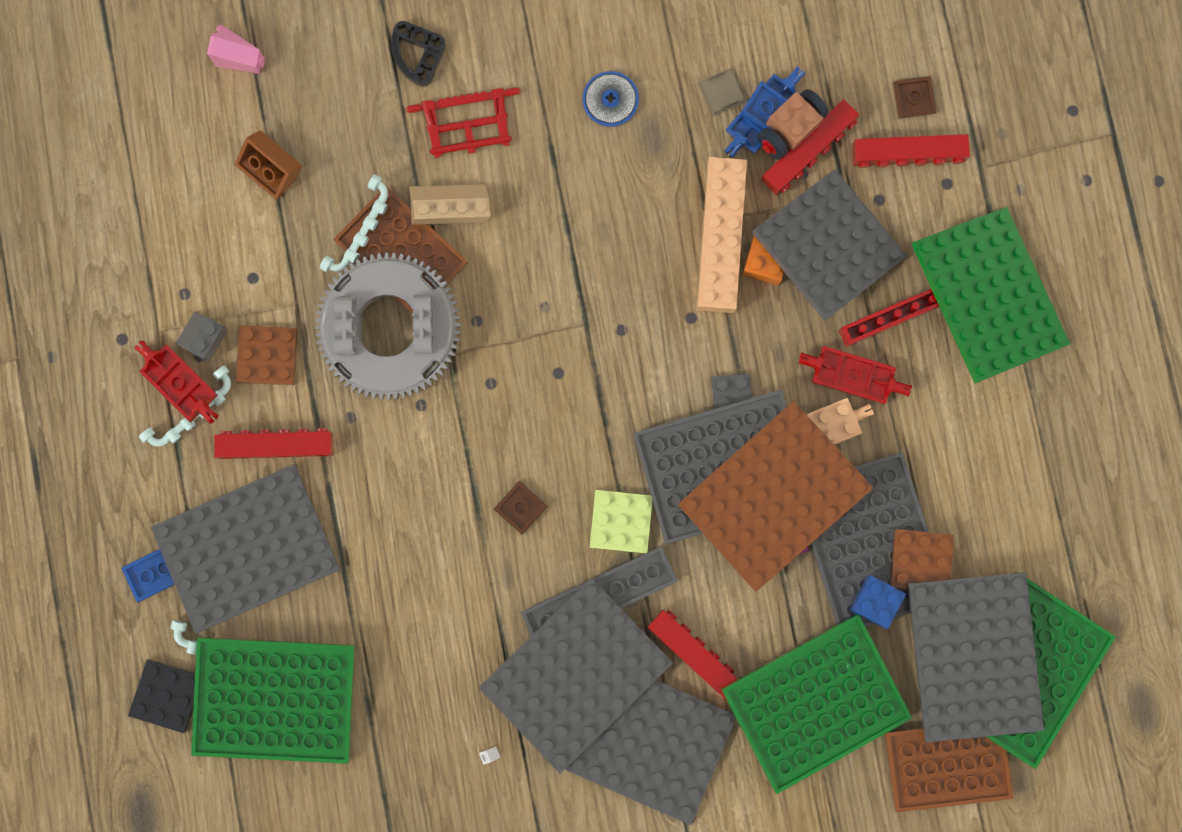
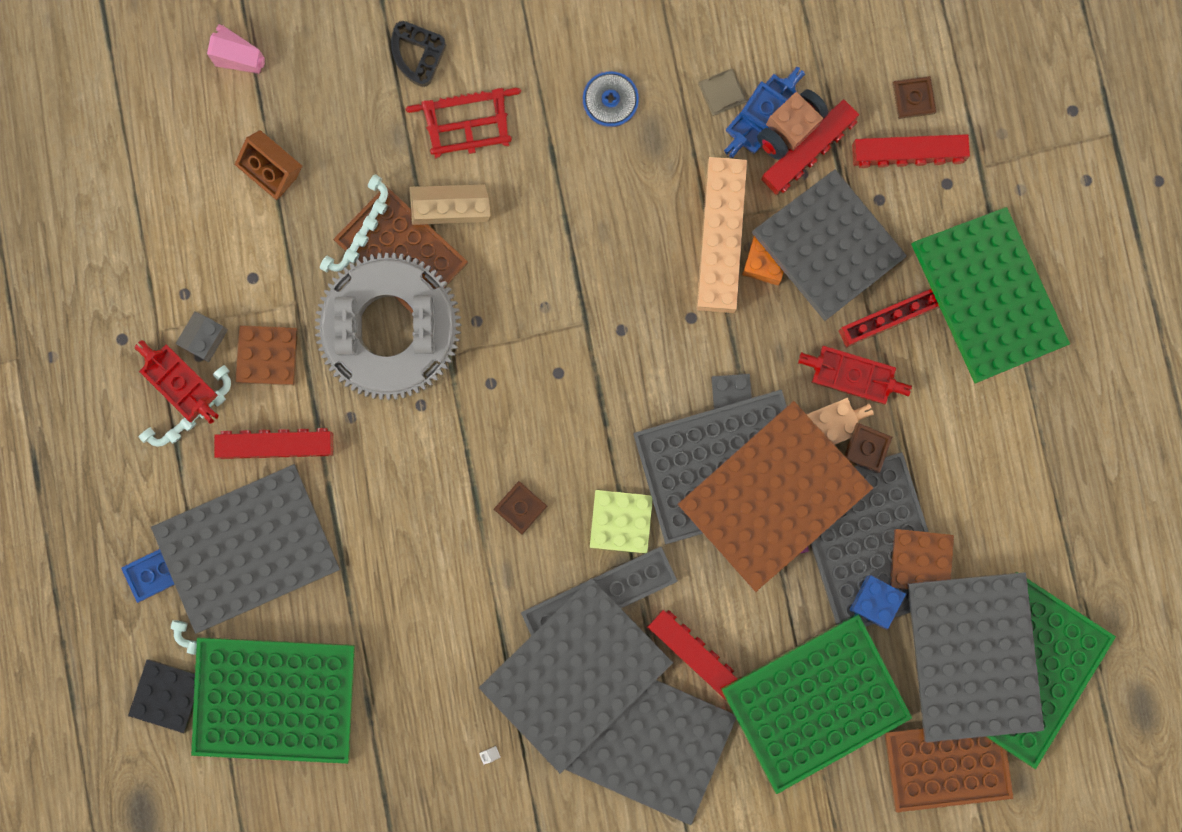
(868, 447): none -> reddish brown tile

